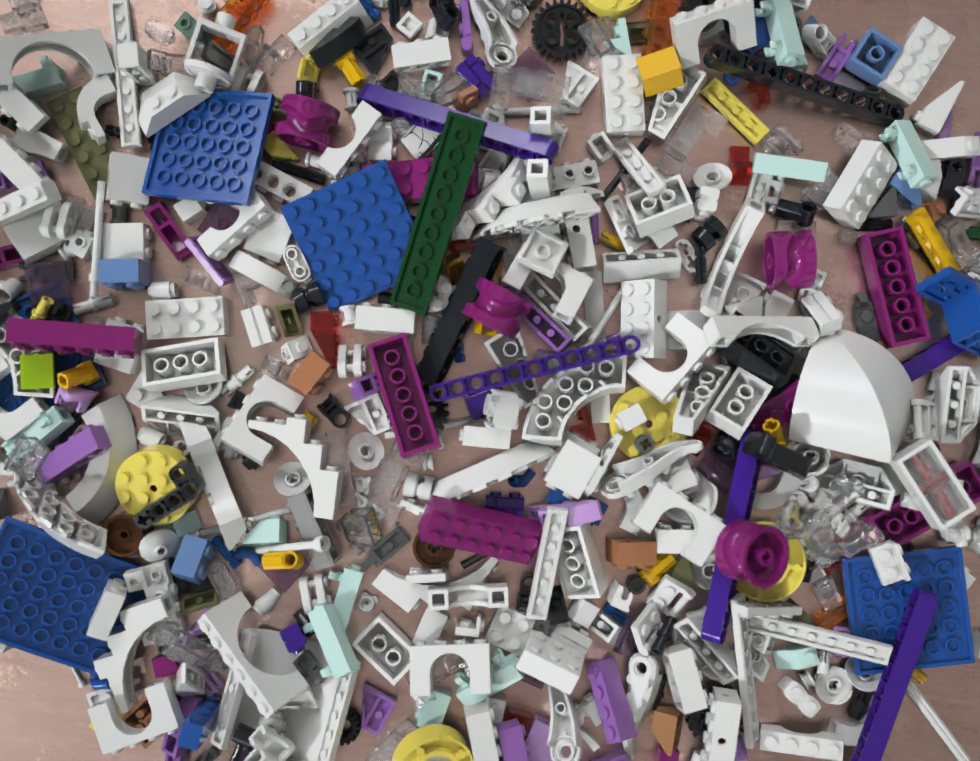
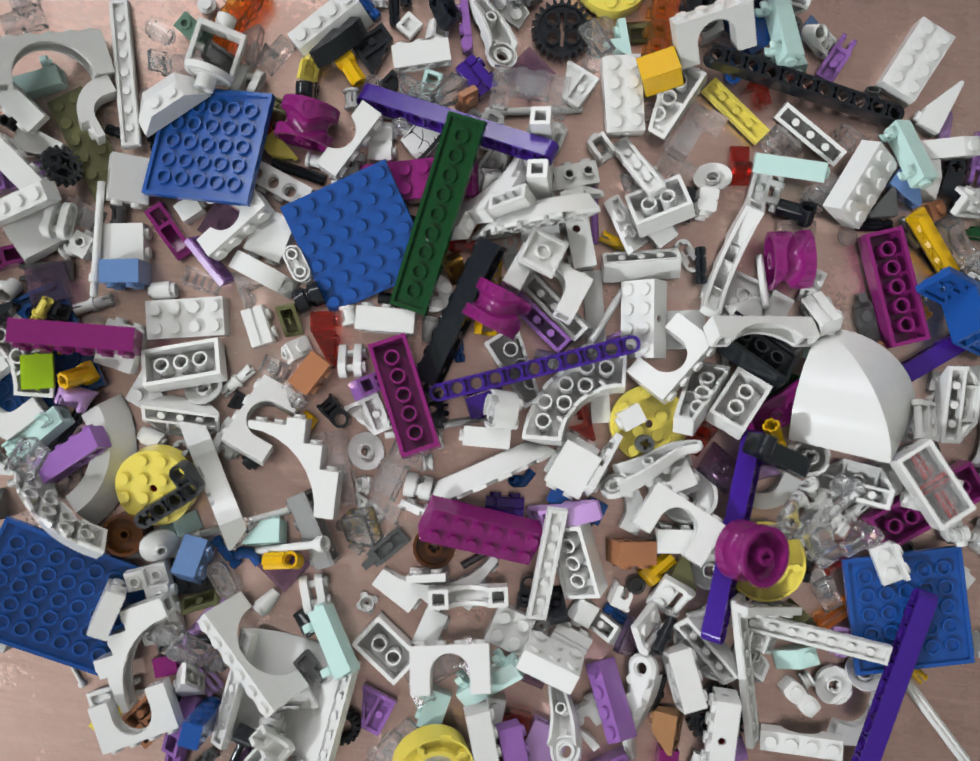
(61, 166): none -> black gear
(98, 684): blue arm -> none
(134, 63): white brick -> none
(291, 472): white dish -> none
(294, 639): dark purple brick -> none
(295, 397): none -> clear cone
(347, 592): light aqua brick -> none
(466, 627): white bracket -> none
(511, 200): none -> white brick
(616, 180): black bar -> none
(711, 231): black wheel -> none
(725, 446): black wheel -> none
(762, 281): none -> white bar
(809, 134): none -> white brick
(824, 659): white pin -> none
(860, 704): black axle -> none
(873, 57): medium blue brick -> none

